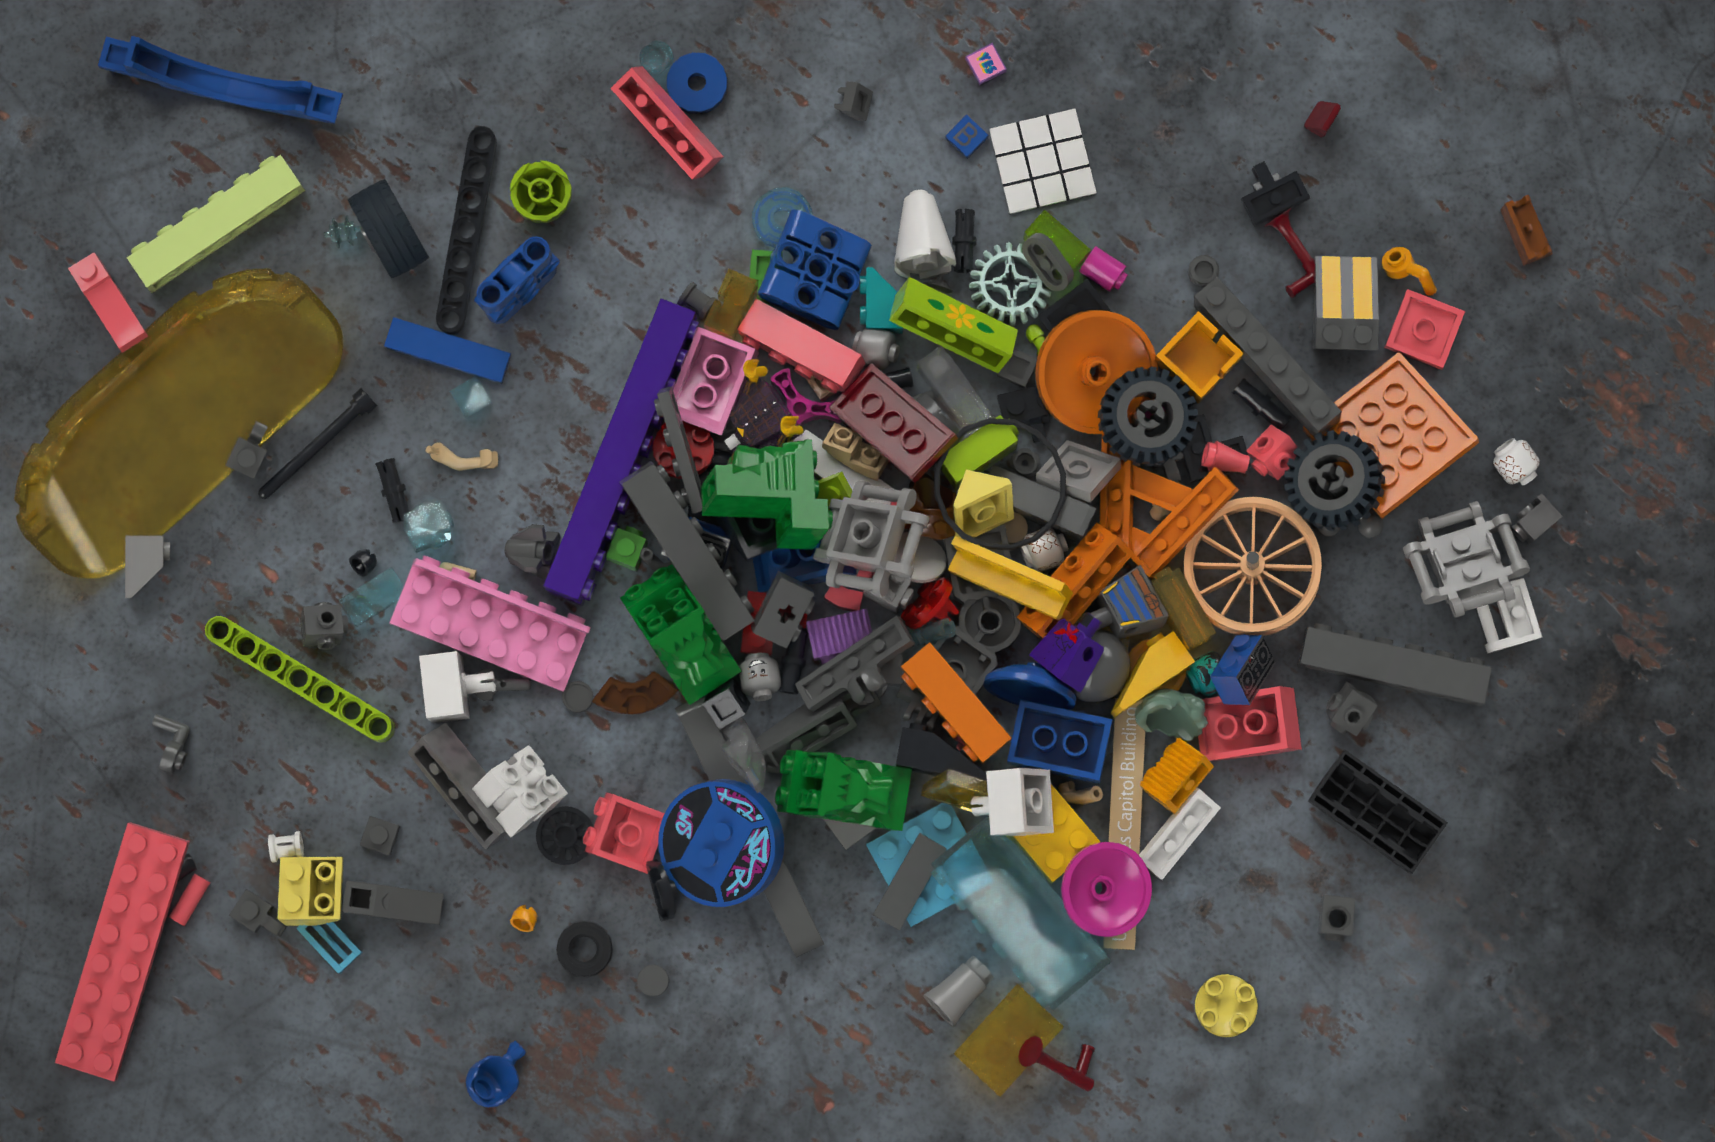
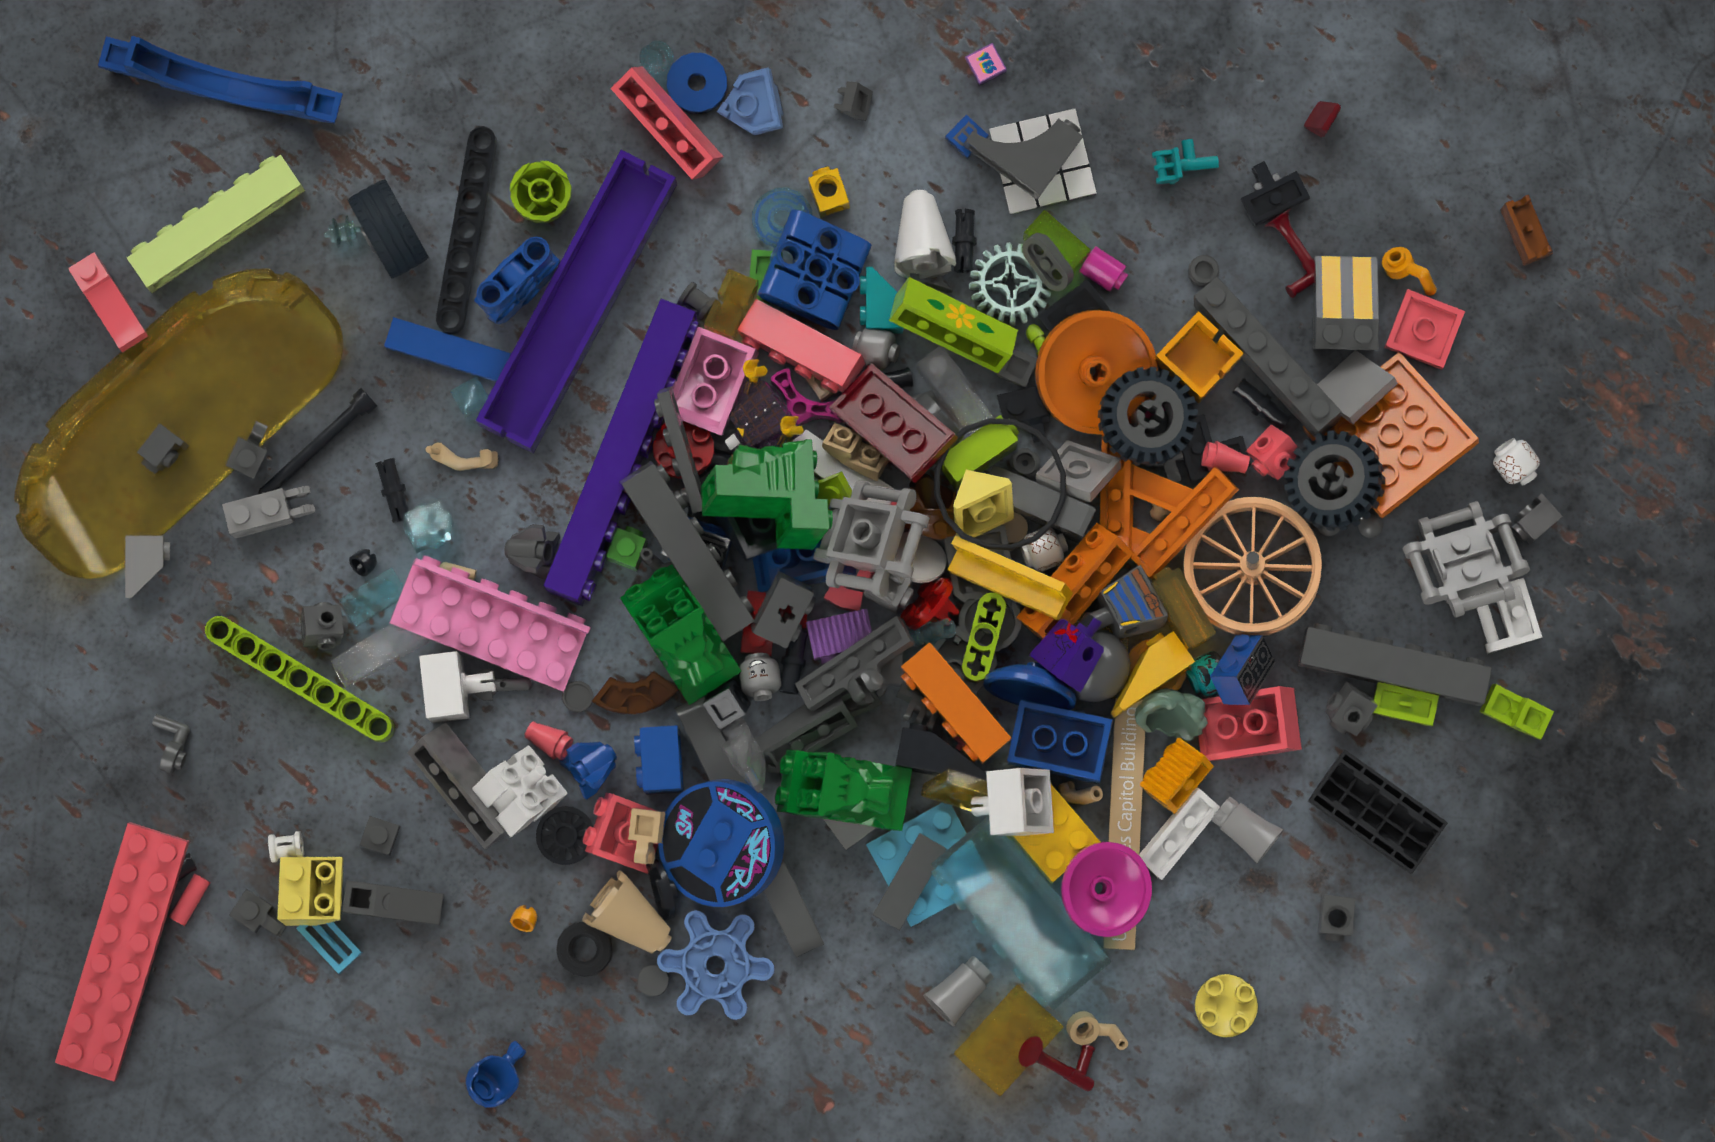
(161, 449): none -> dark grey brick
(265, 511): none -> light grey hinge
(375, 653): none -> clear slope
(549, 740): none -> coral cone
(576, 301): none -> dark purple piece
(589, 765): none -> blue brick
(628, 916): none -> tan cone
(646, 829): none -> tan plate
(660, 760): none -> blue brick
(729, 946): none -> medium blue plate
(754, 103): none -> medium blue plate
(835, 203): none -> yellow brick
(981, 612): none -> lime beam
(1029, 162): none -> dark grey arch
(1092, 1030): none -> tan plate
(1176, 165): none -> teal arm
(1247, 828): none -> light grey plant
(1357, 385): none -> light grey tile
(1405, 704): none -> lime plate
(1516, 711): none -> lime slope

